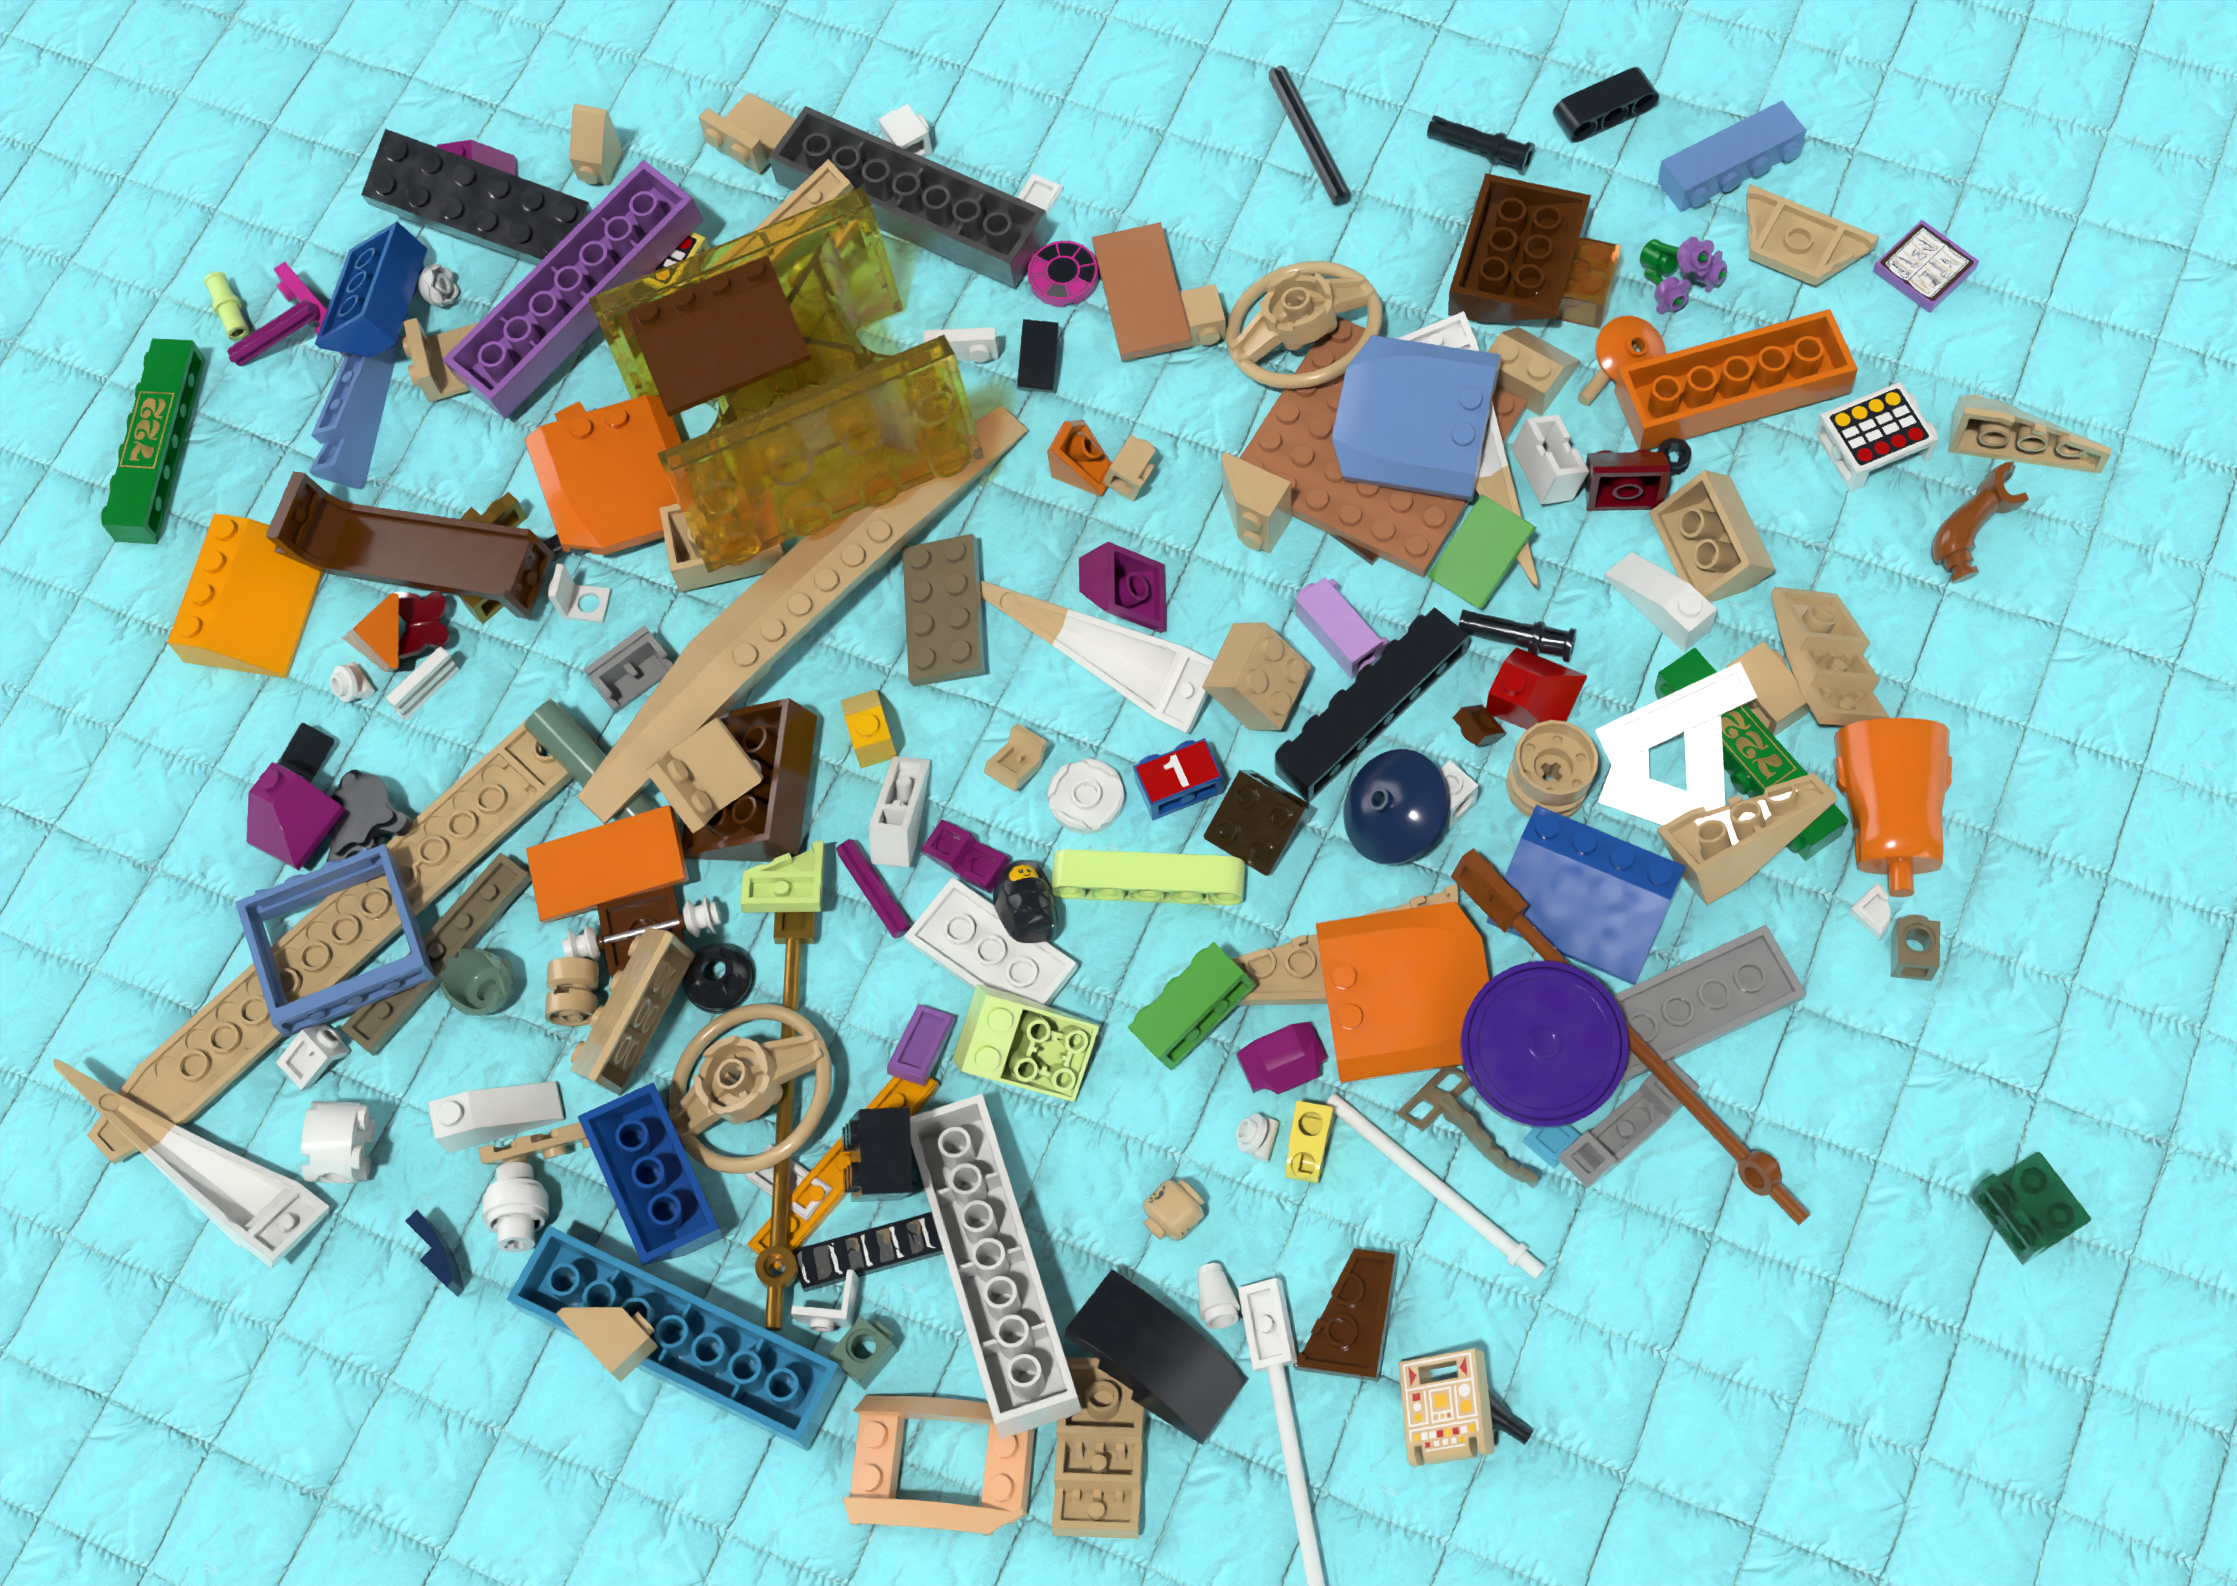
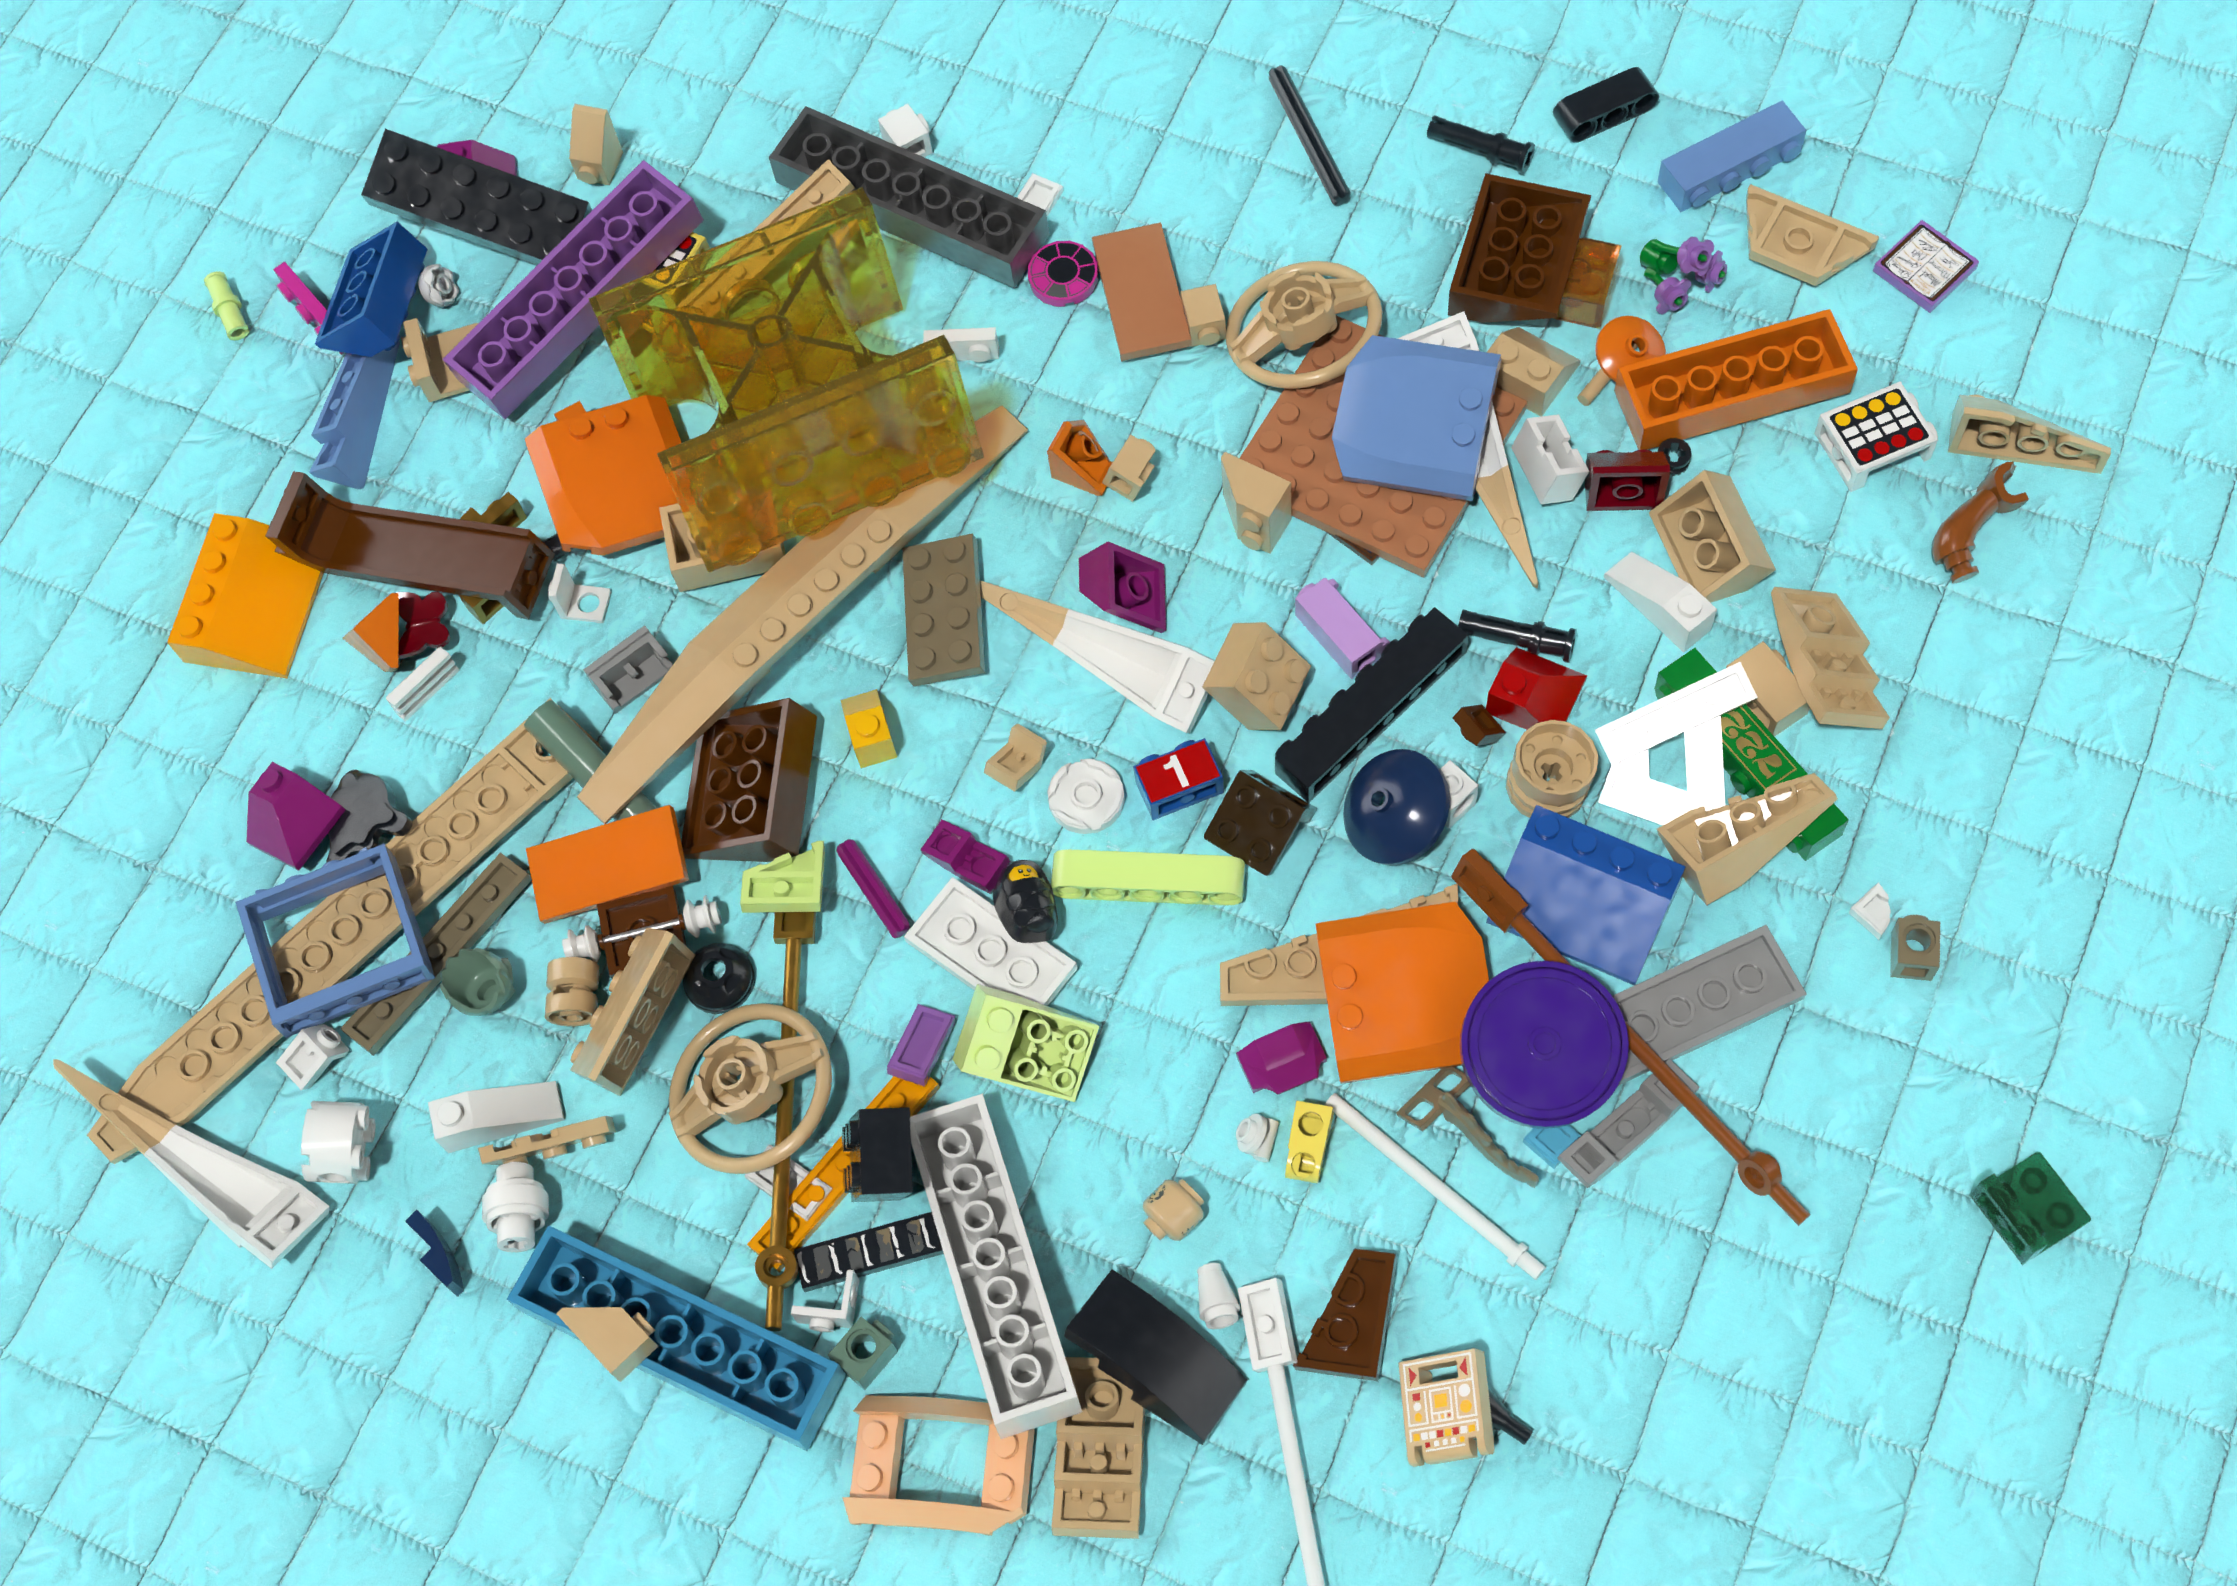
(153, 441): green brick -> none
(272, 332): magenta axle -> none
(306, 752): black bracket -> none
(350, 683): white plate -> none
(650, 1176): blue slope -> none
(704, 774): tan bracket -> none
(718, 335): reddish brown slope -> none
(747, 131): tan bracket -> none
(899, 812): white slope -> none
(1037, 355): black slope -> none
(1191, 1005): bright green brick -> none
(1481, 552): bright green piece -> none
(1895, 795): orange torso -> none

